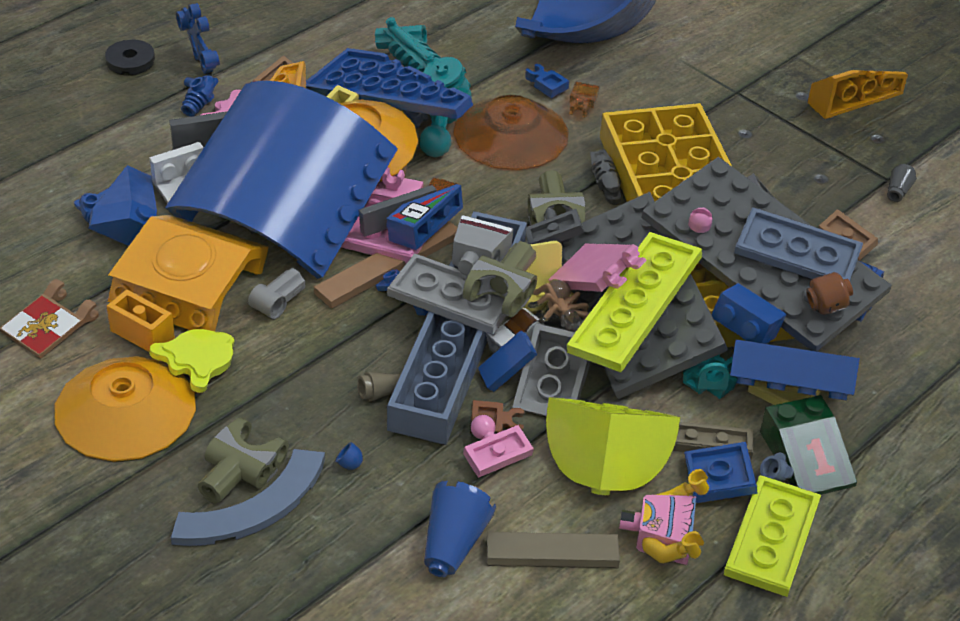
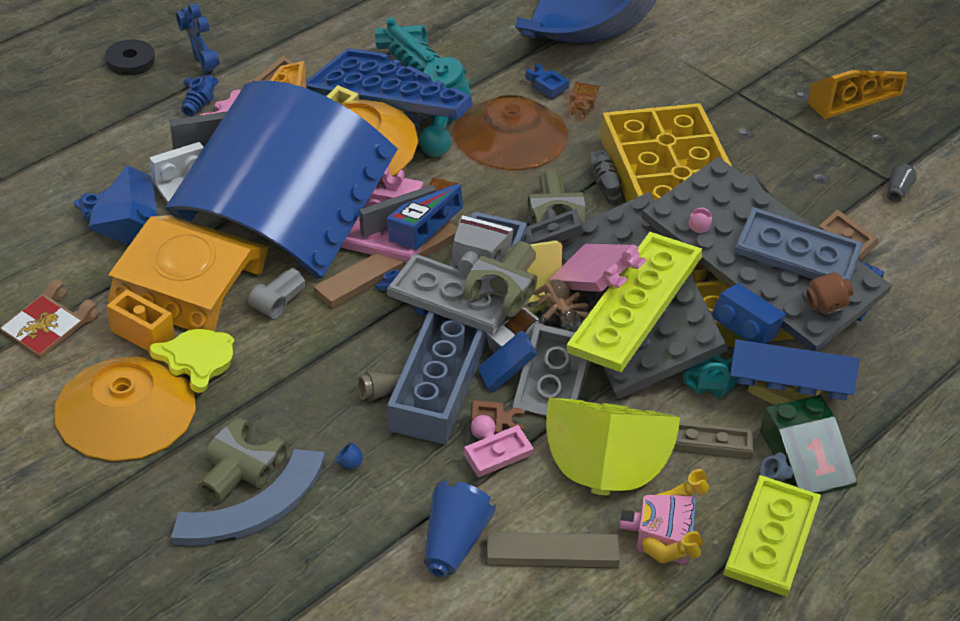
(727, 471): blue tile -> none

